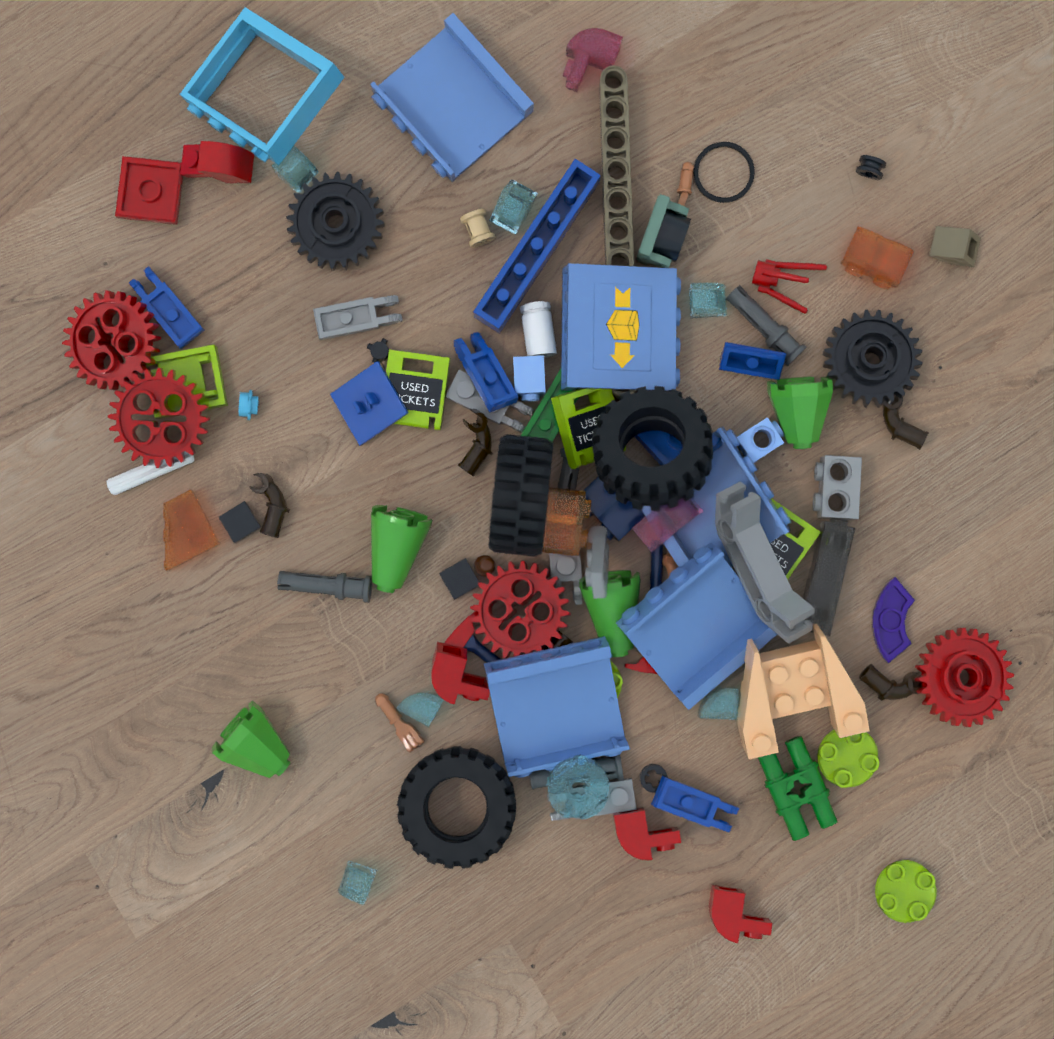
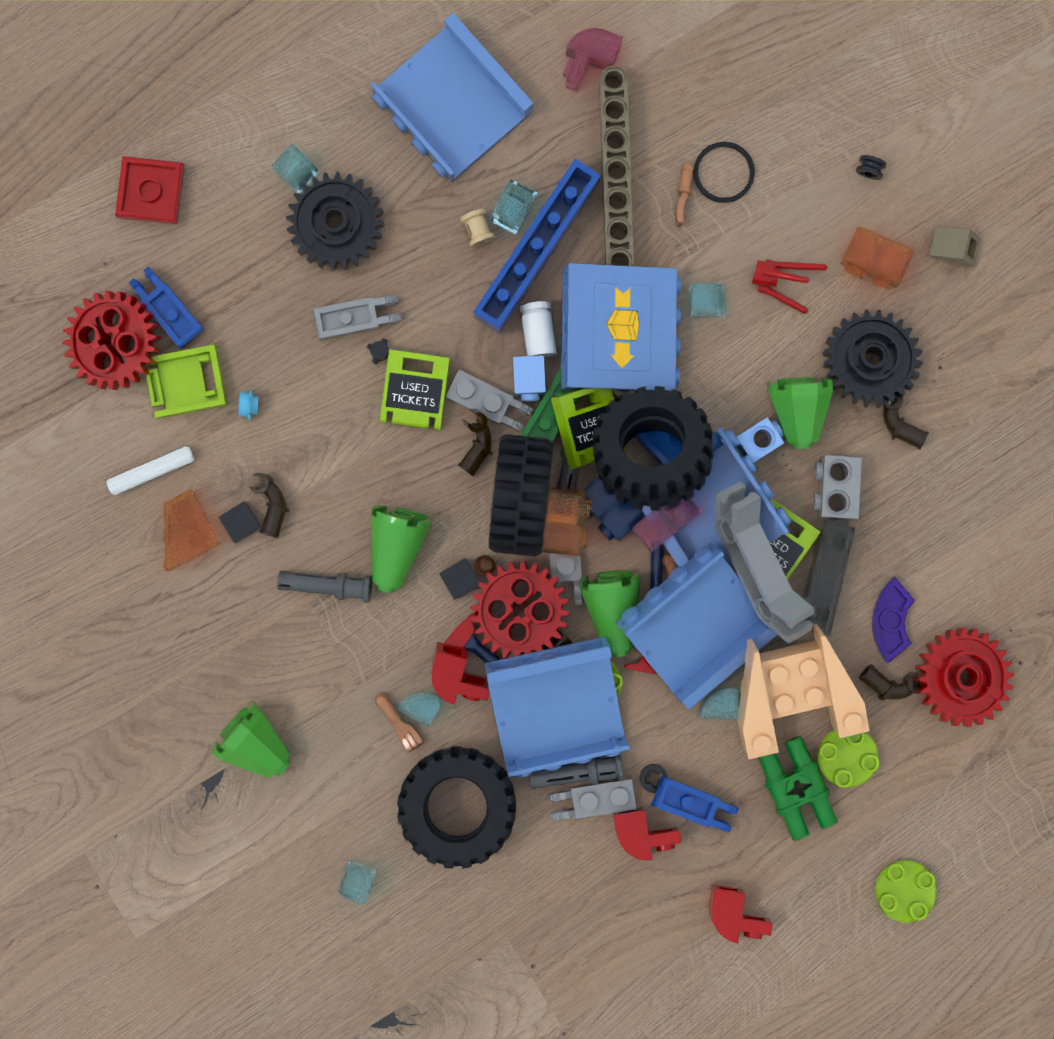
(159, 389): red gear -> none
(218, 161): red brick -> none
(223, 59): medium azure window -> none
(369, 403): blue piece -> none
(486, 373): blue hinge -> none
(578, 770): clear light blue plate -> none
(598, 561): light grey hinge -> none
(664, 233): piece -> none
(752, 361): blue slope -> none
(775, 335): dark grey pin -> none

